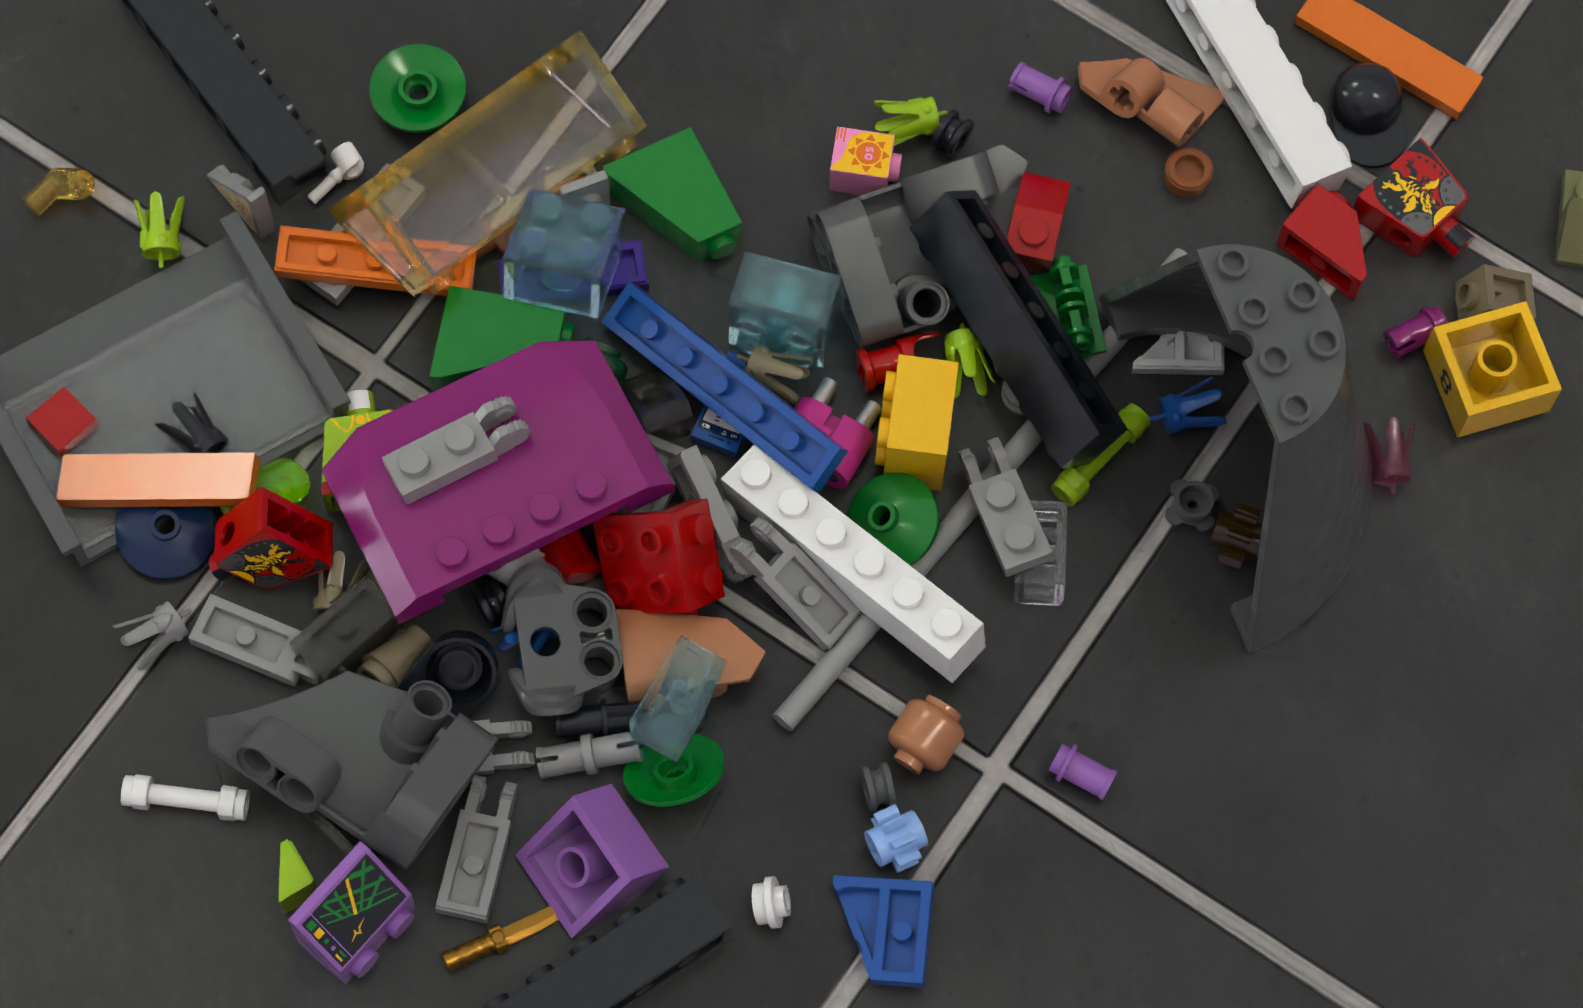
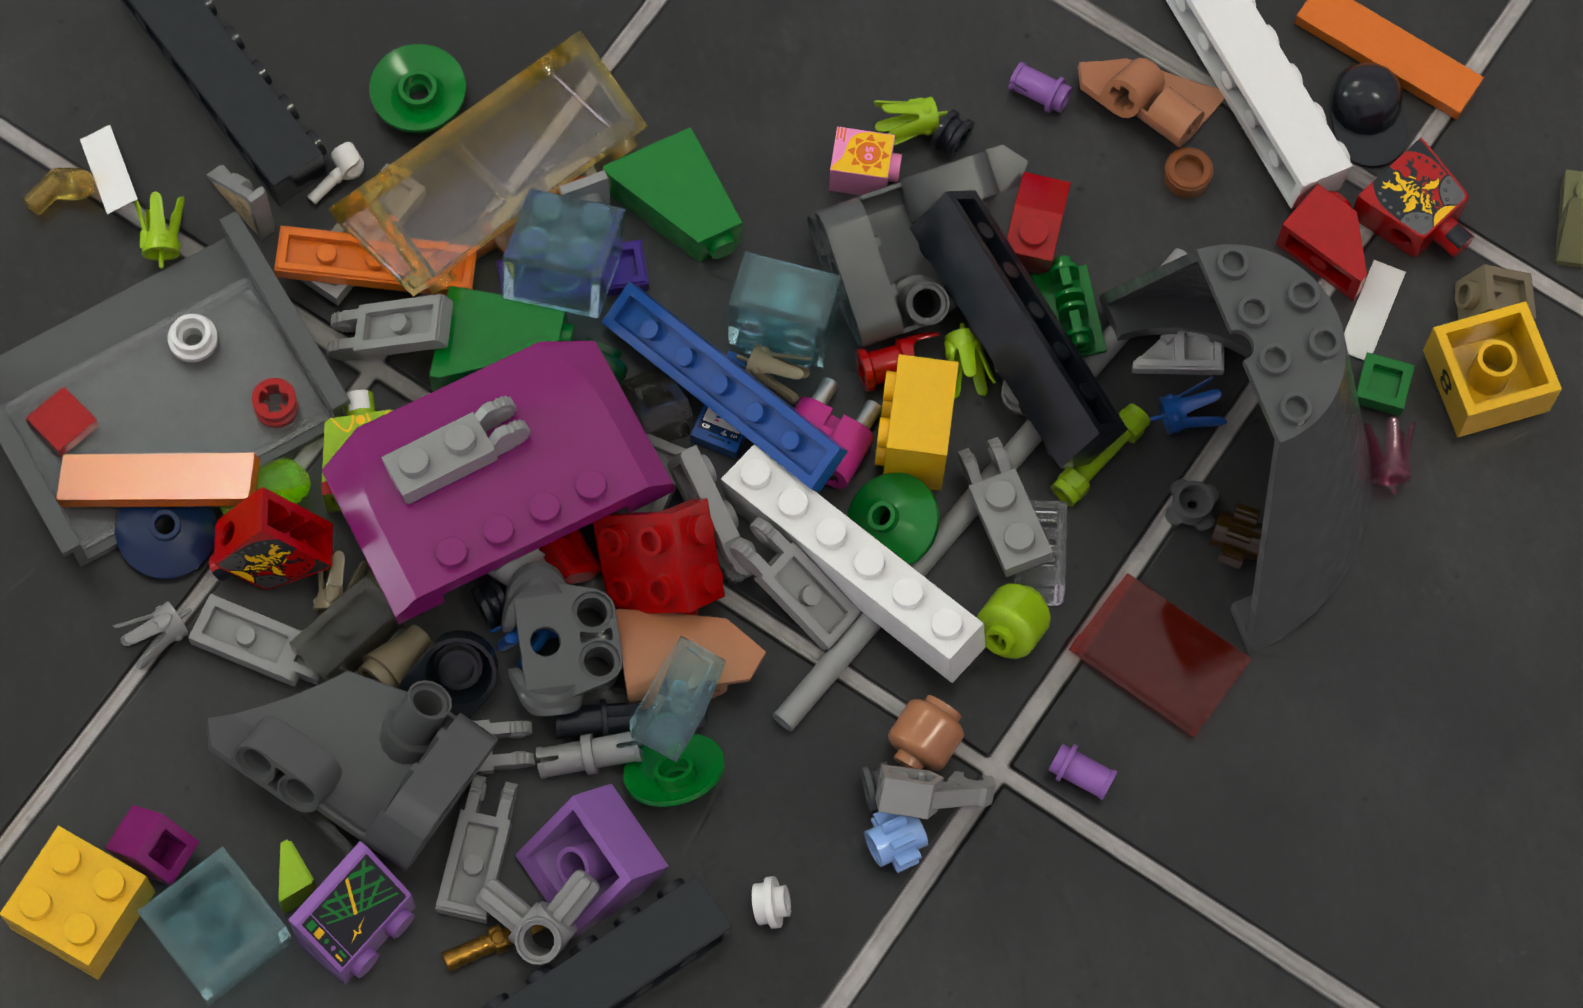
(77, 902): none -> yellow brick
(108, 169): none -> white sticker
(141, 792): white bar -> none
(152, 844): none -> magenta brick
(189, 325): none -> white plate
(204, 434): black piece -> none
(215, 925): none -> clear light blue brick
(288, 395): none -> red bush
(392, 327): none -> light grey hinge
(557, 915): none -> light grey axle
(890, 926): blue wing -> none
(923, 792): none -> light grey piece
(1014, 620): none -> lime head
(1160, 654): none -> clear red piece
(1372, 309): none -> white sticker
(1384, 383): none -> green plate
(1413, 332): magenta pin -> none

